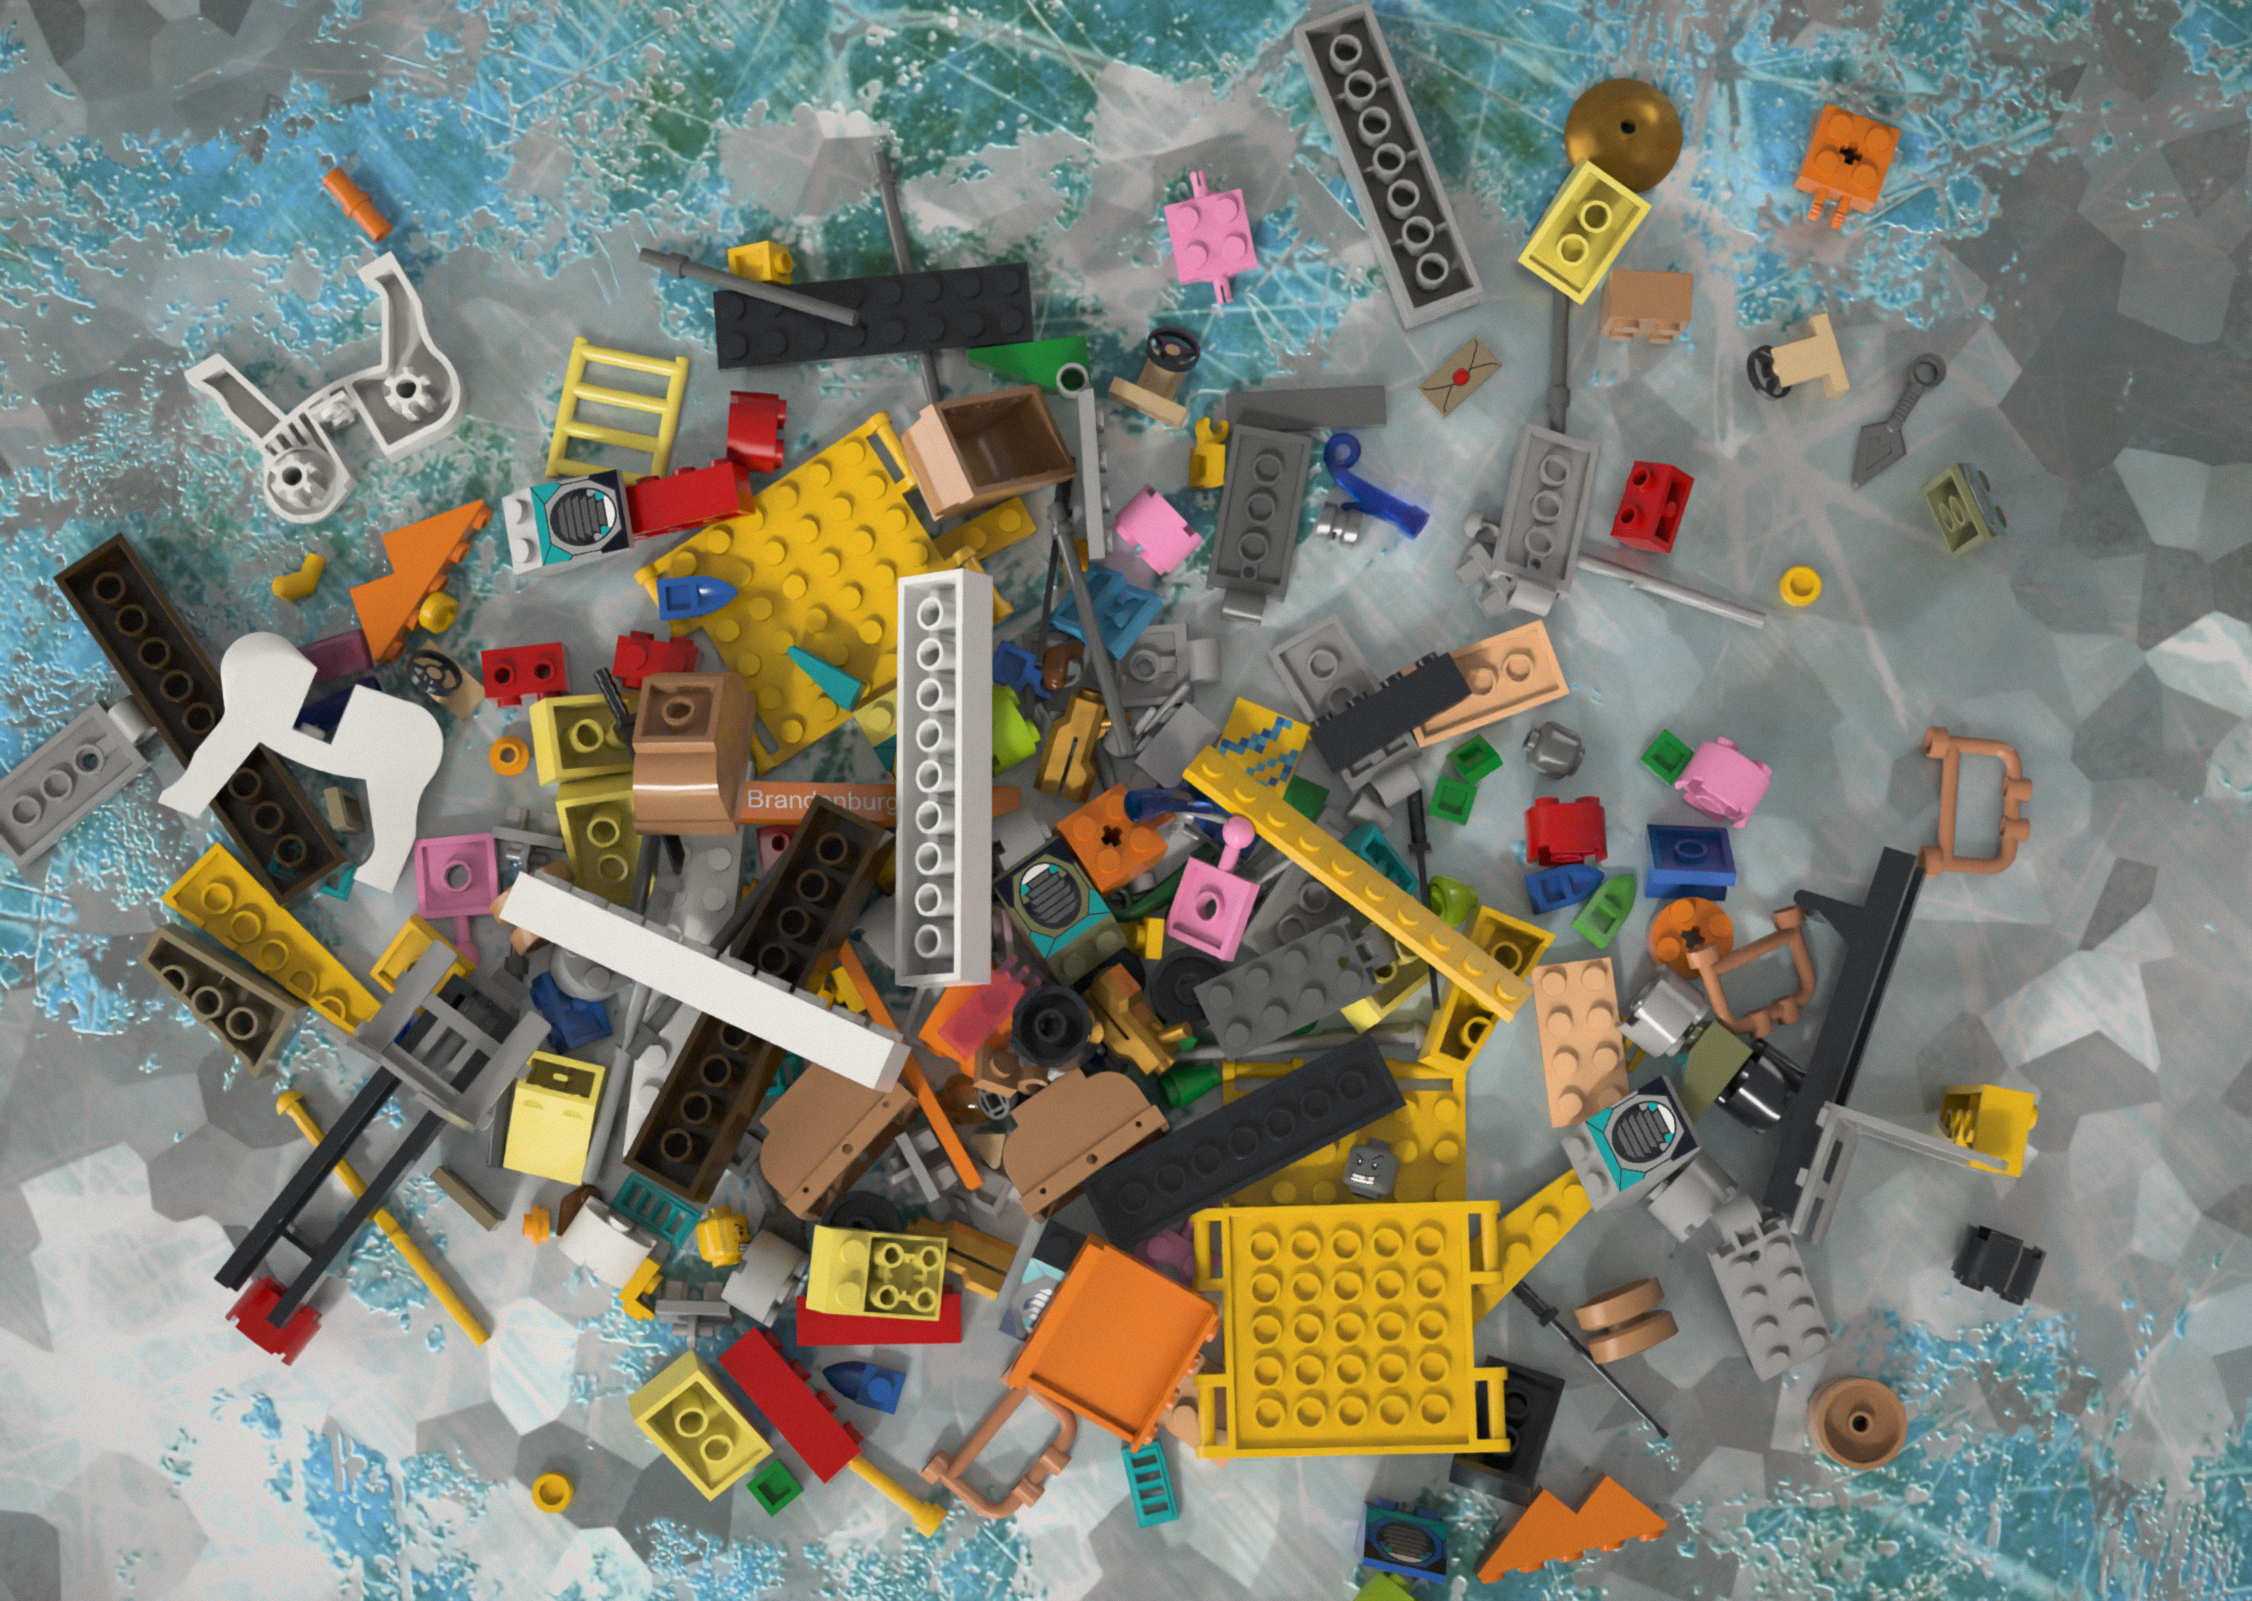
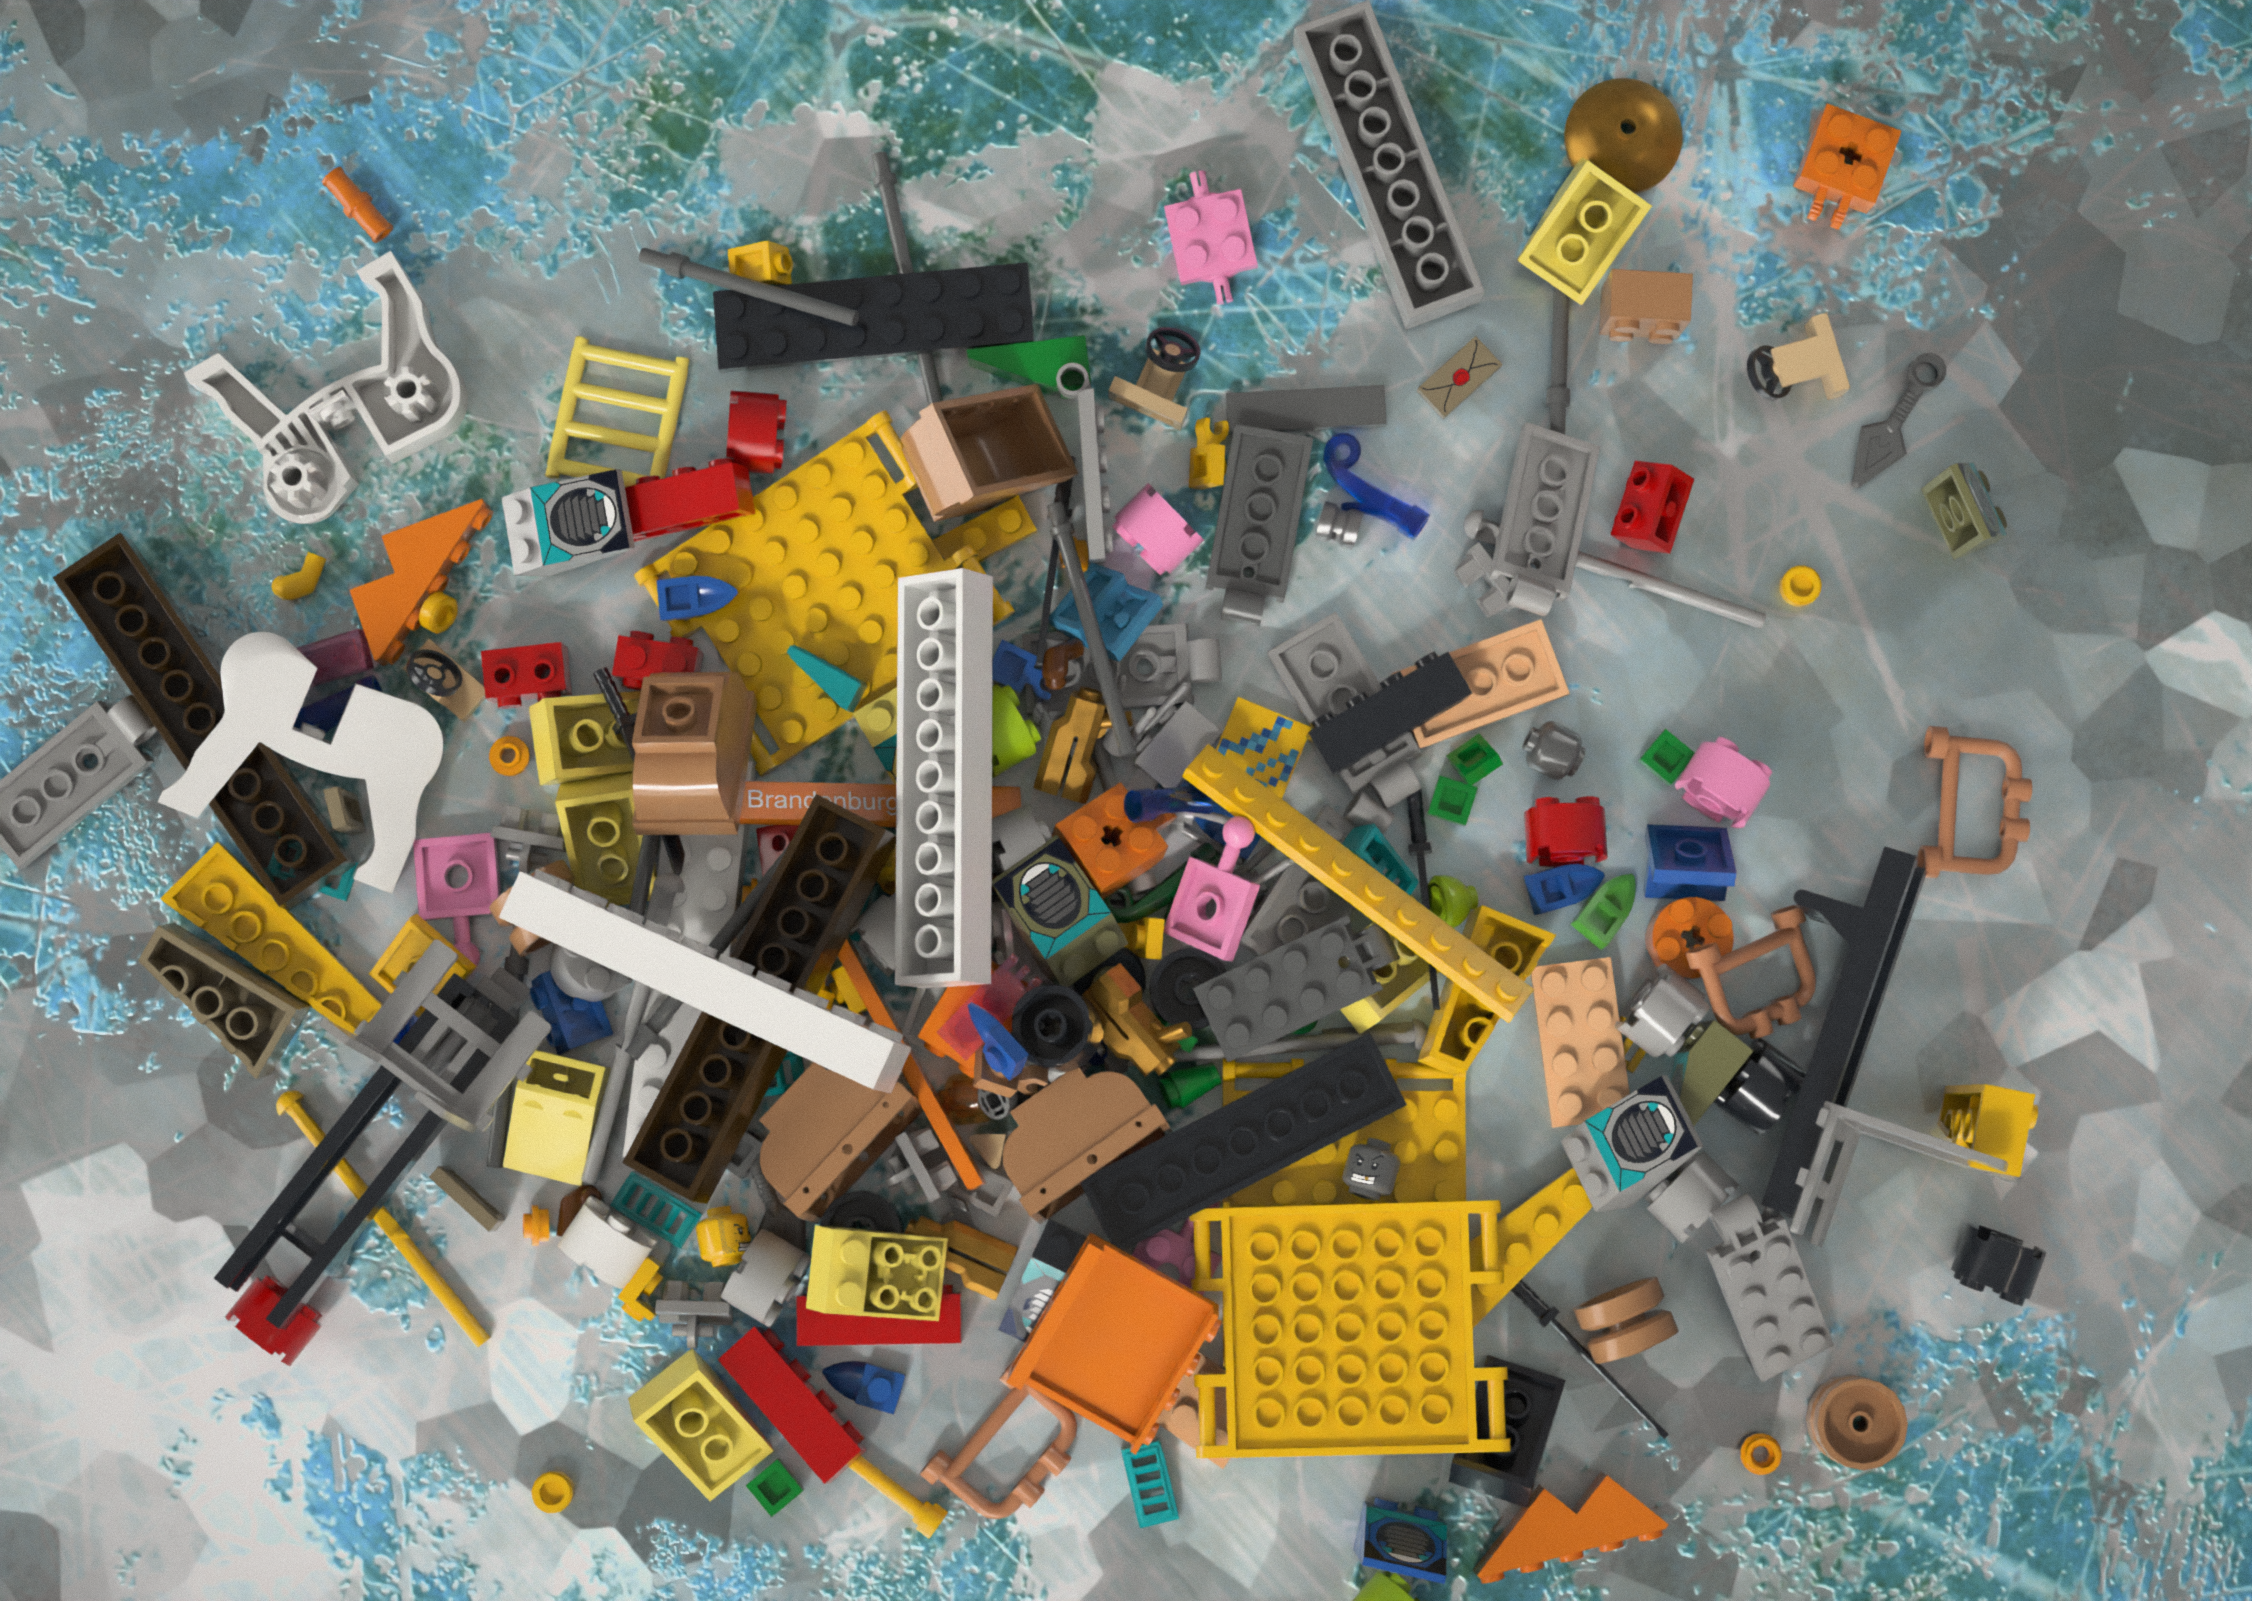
(1000, 1047): none -> blue plate
(1305, 796): green plate -> none
(1771, 1460): none -> light orange plate

